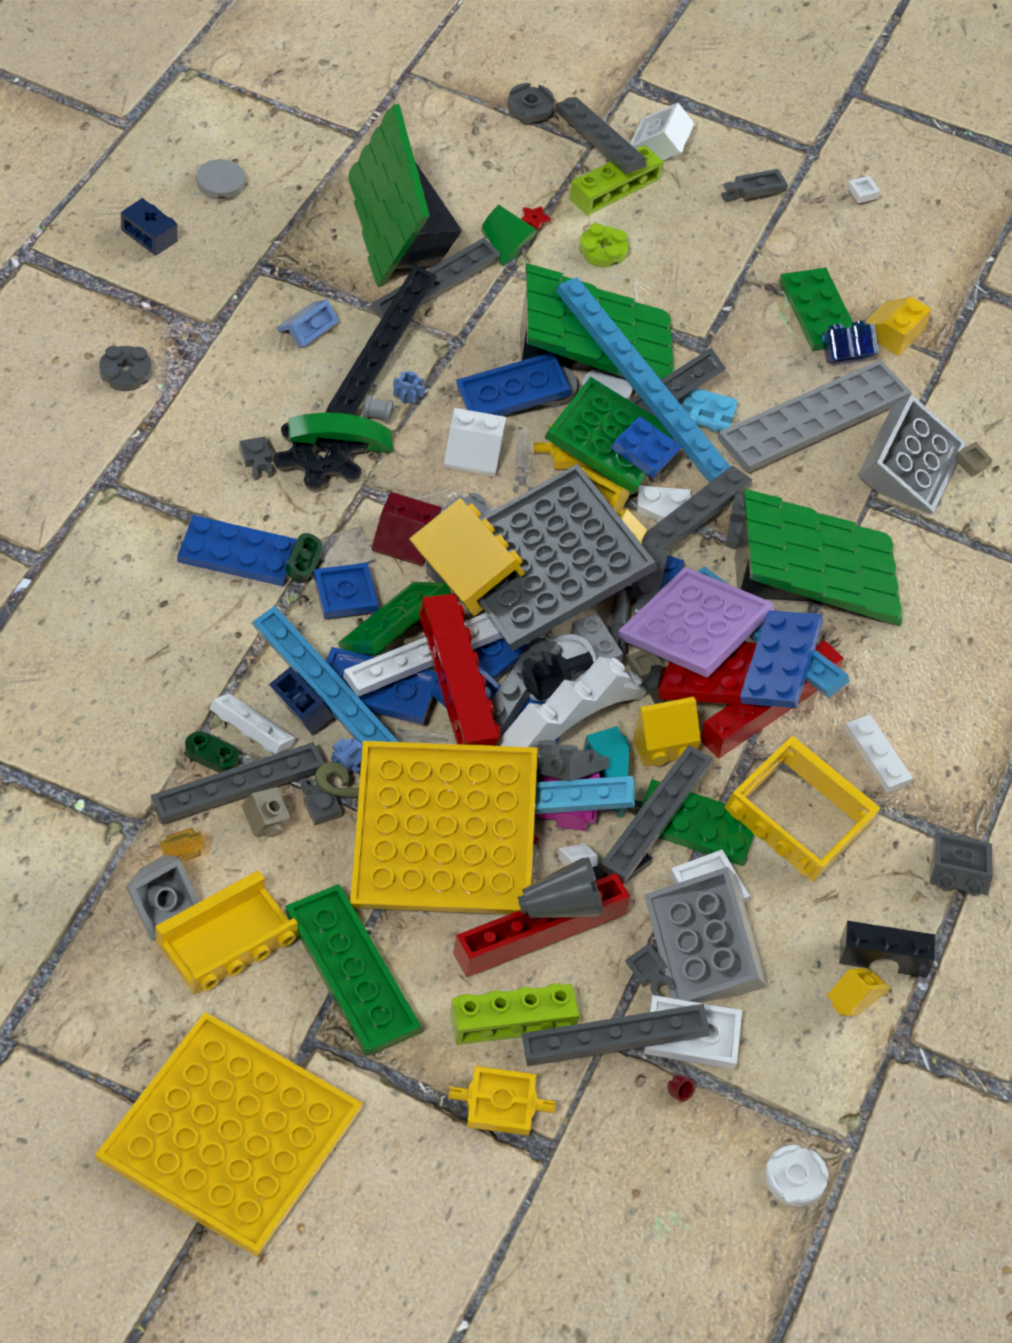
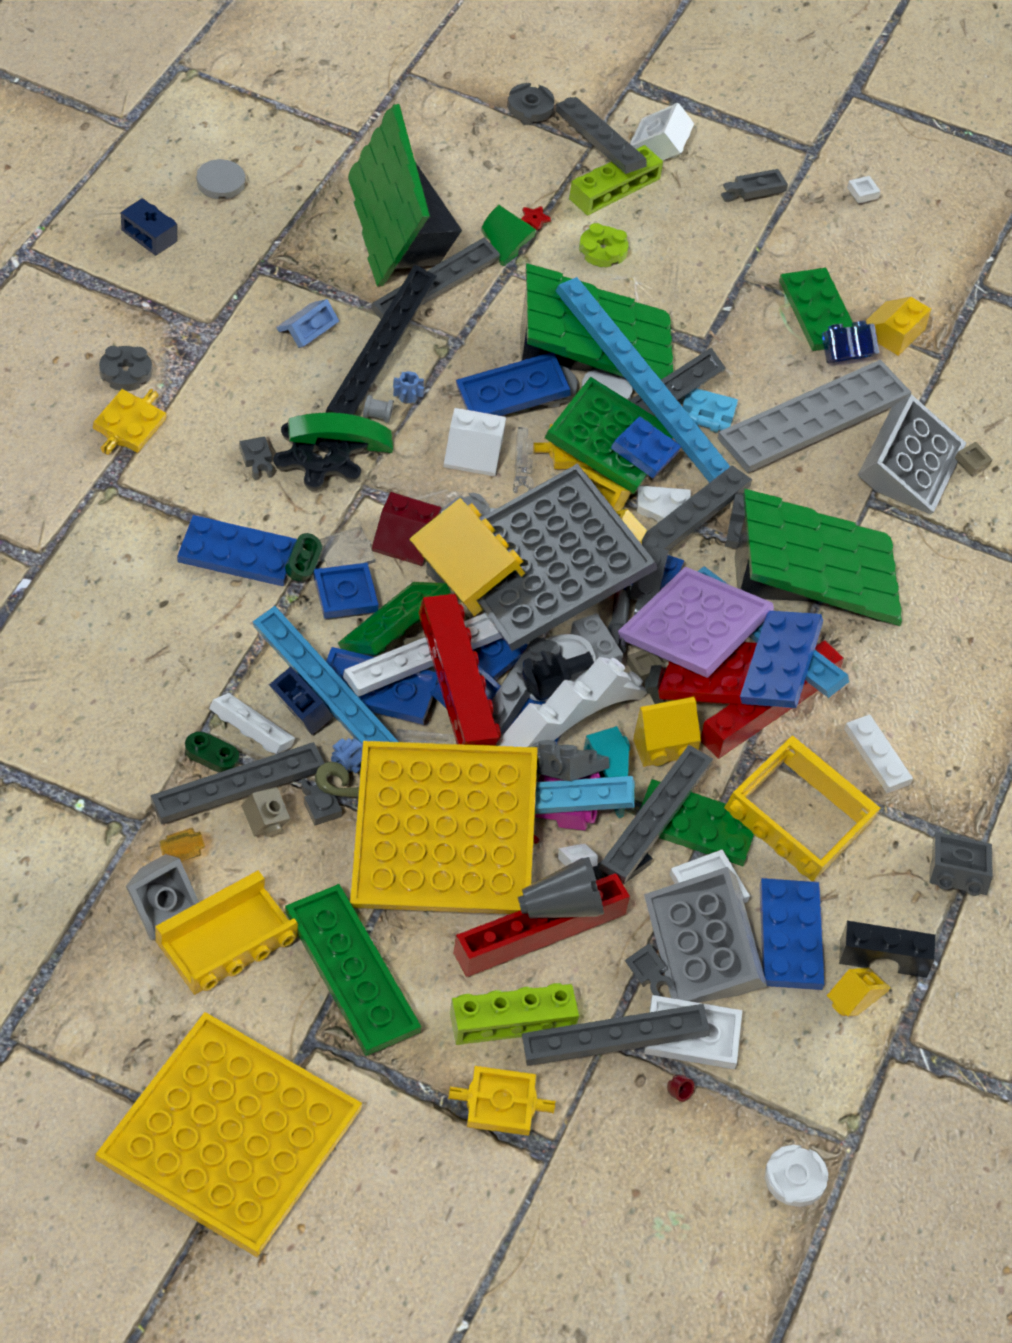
(129, 421): none -> yellow plate
(791, 934): none -> blue plate

